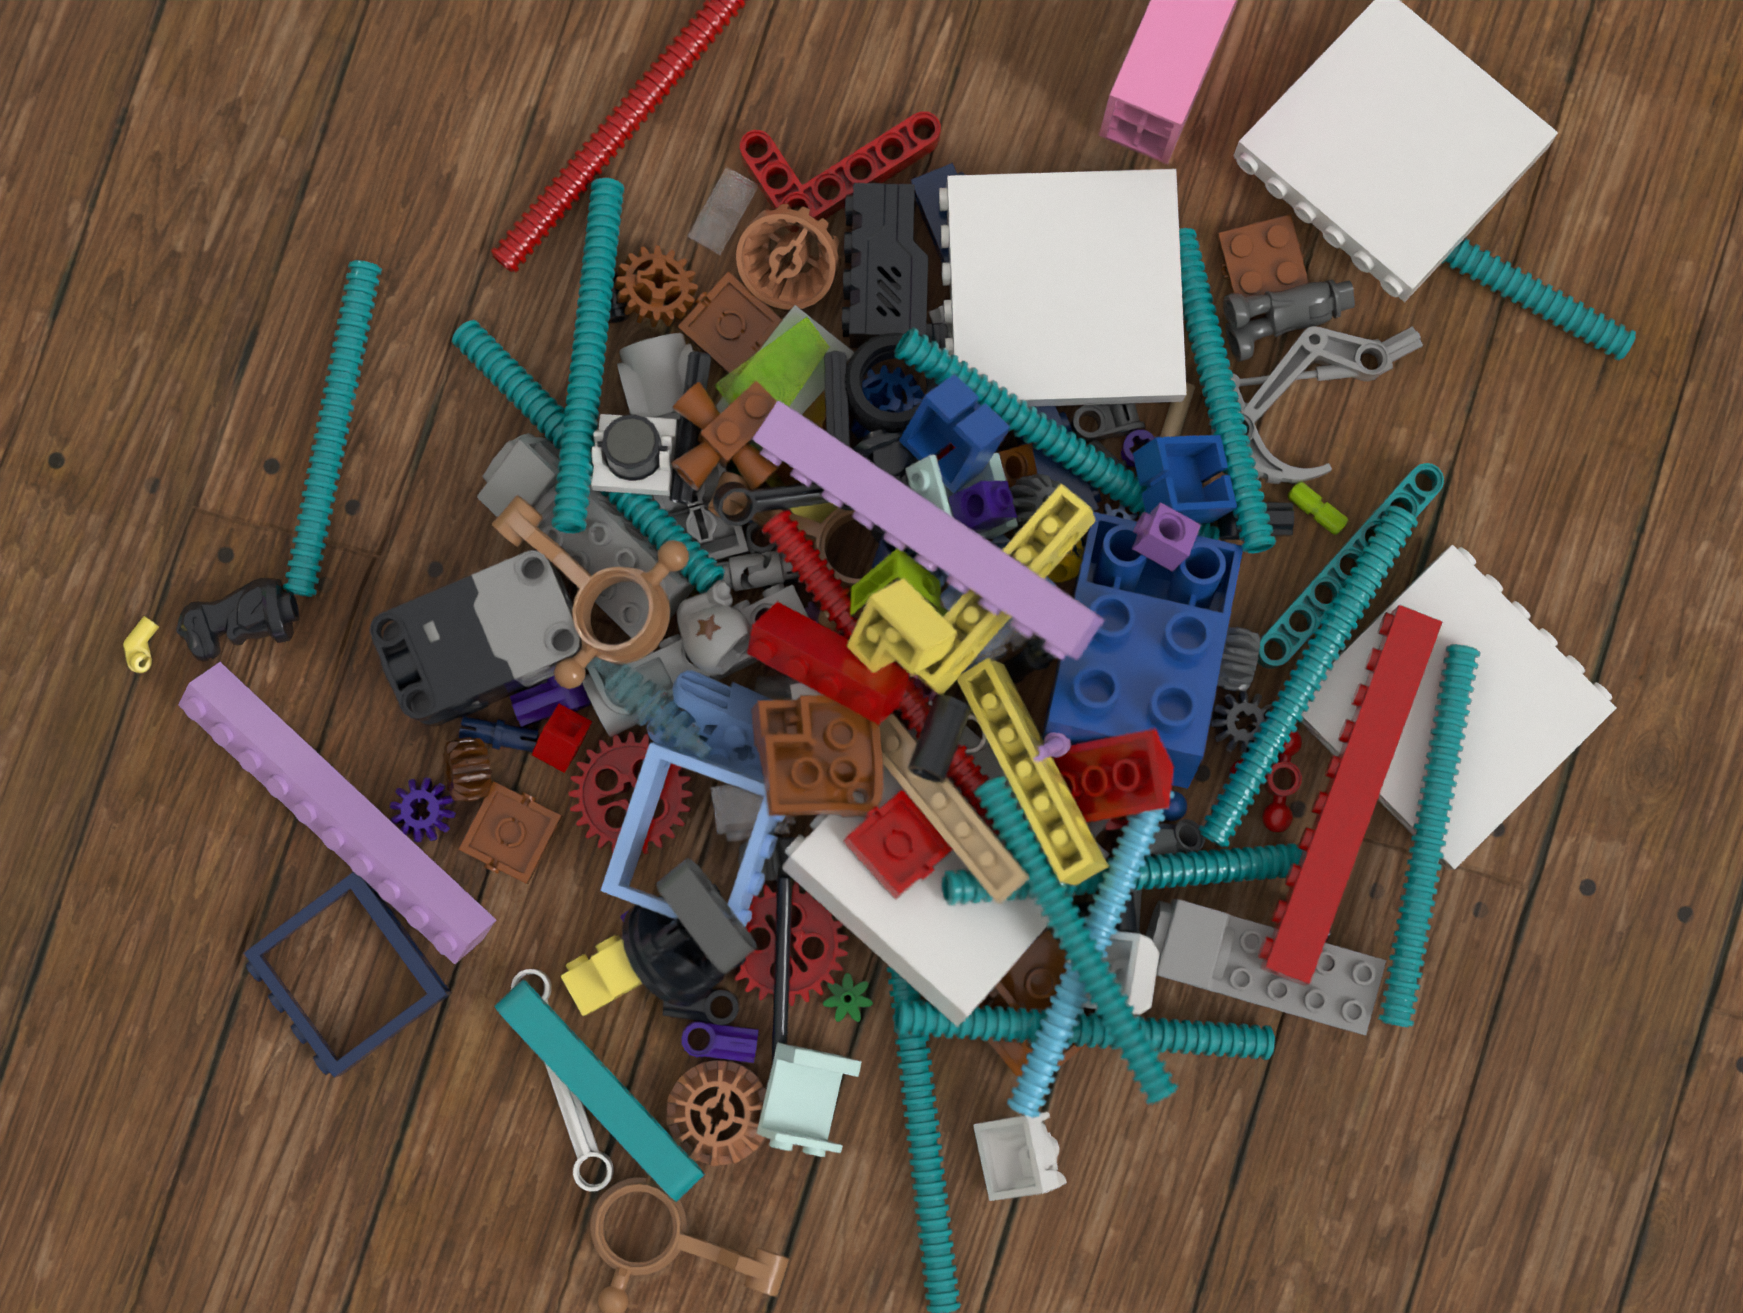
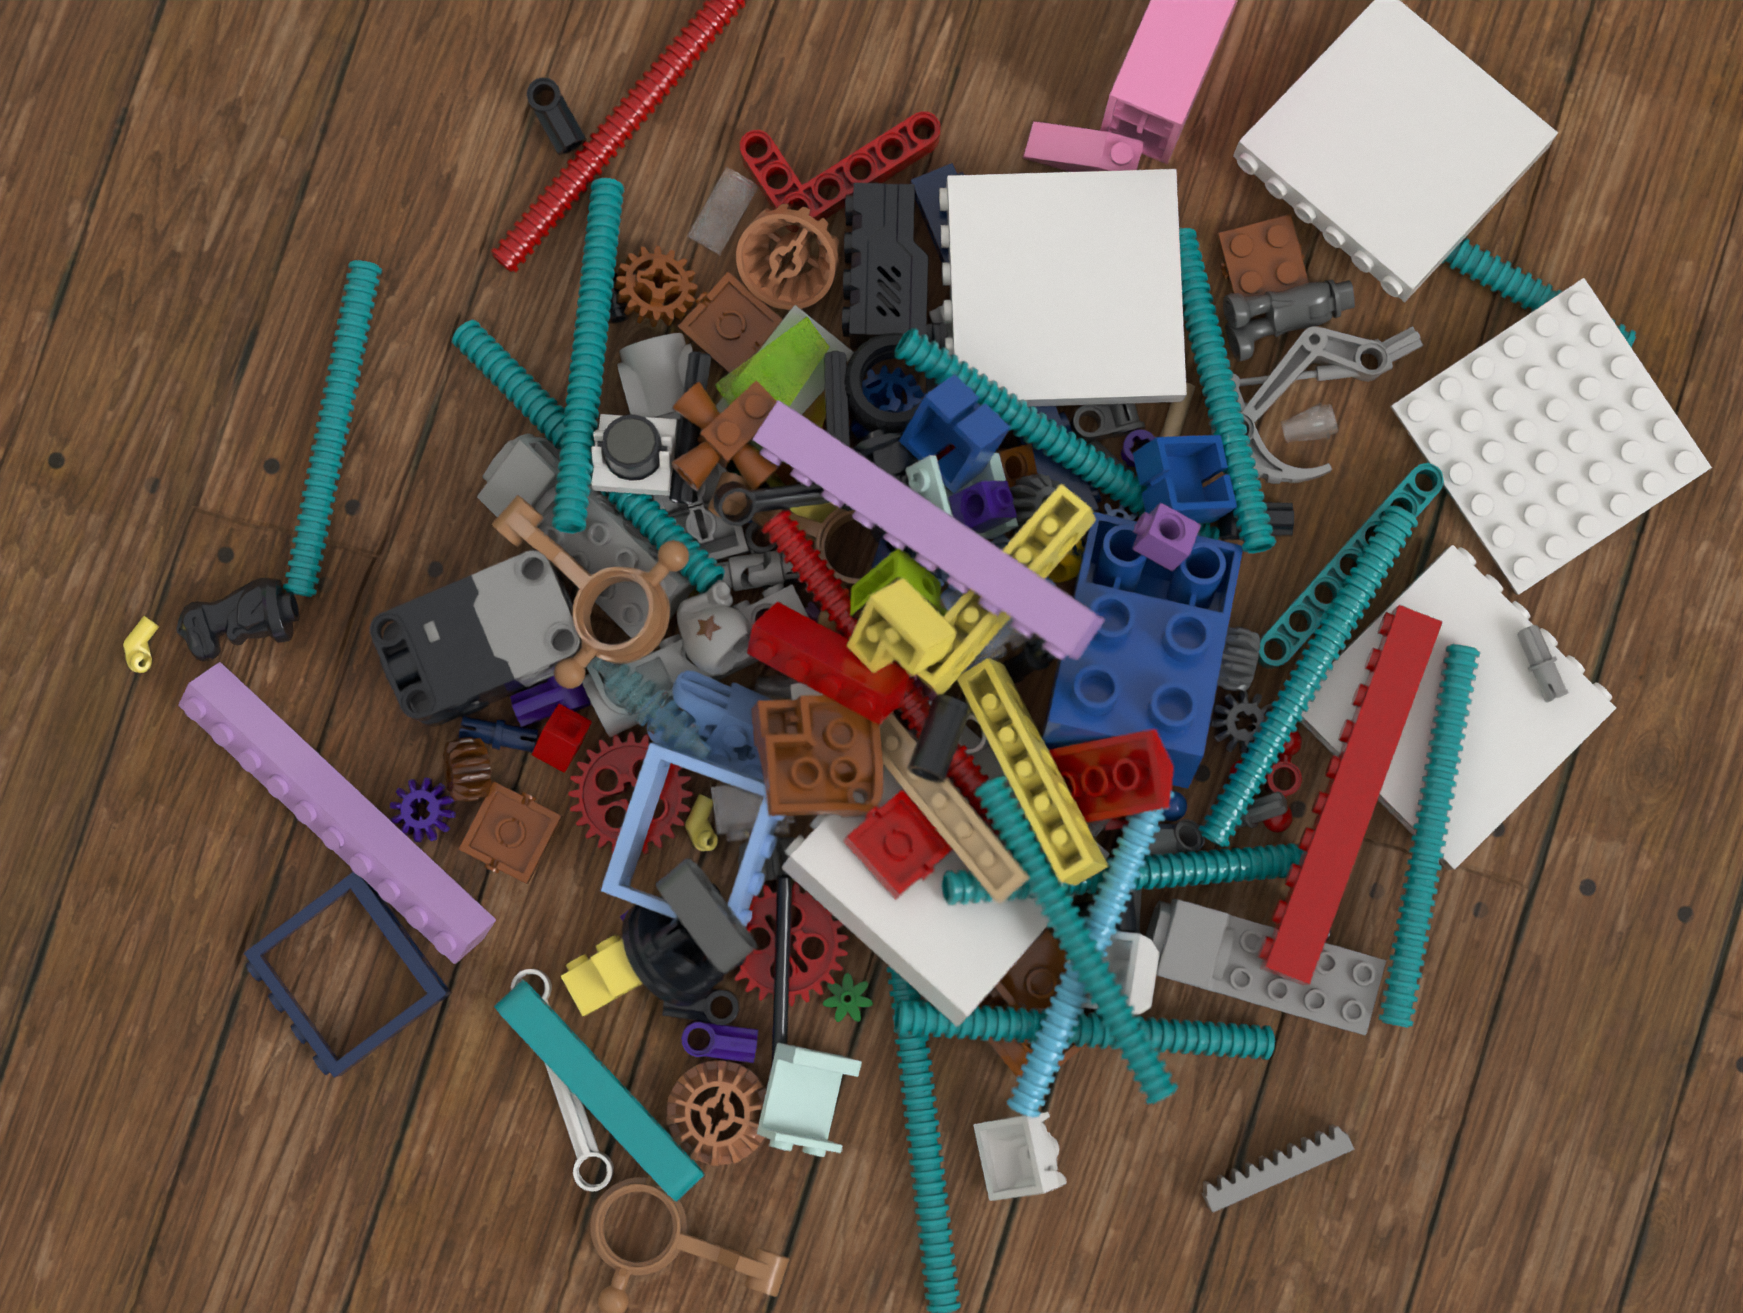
(556, 117): none -> black piece
(698, 826): none -> light yellow arm
(1054, 745): lavender piece -> none
(1081, 149): none -> bright pink slope
(1263, 809): none -> dark grey axle
(1278, 1170): none -> light grey gear
(1311, 424): none -> clear cone
(1323, 513): lime piece -> none
(1542, 663): none -> light grey axle
(1551, 436): none -> white plate

